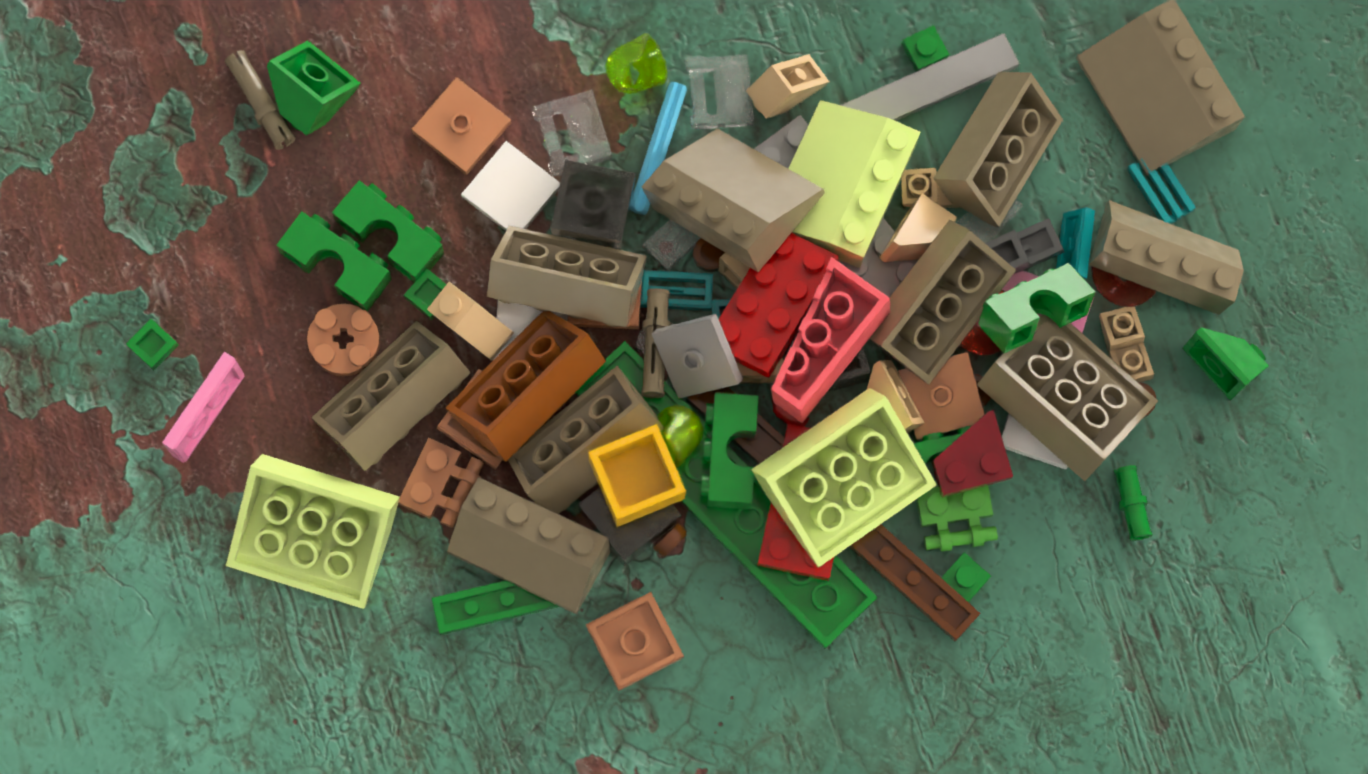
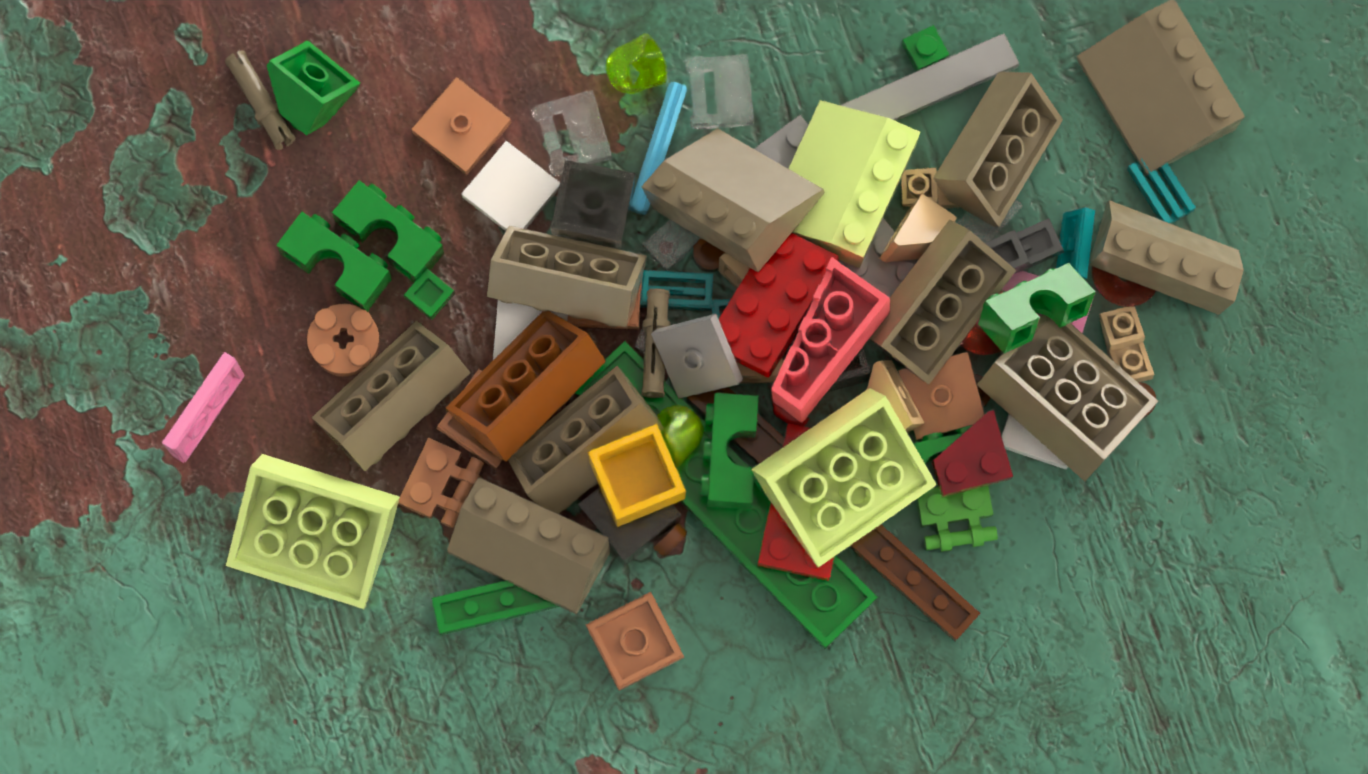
(152, 344): green plate -> none
(470, 321): tan slope -> none
(786, 85): tan slope -> none
(966, 577): green plate -> none
(1133, 503): green pin -> none
(1226, 359): green slope -> none

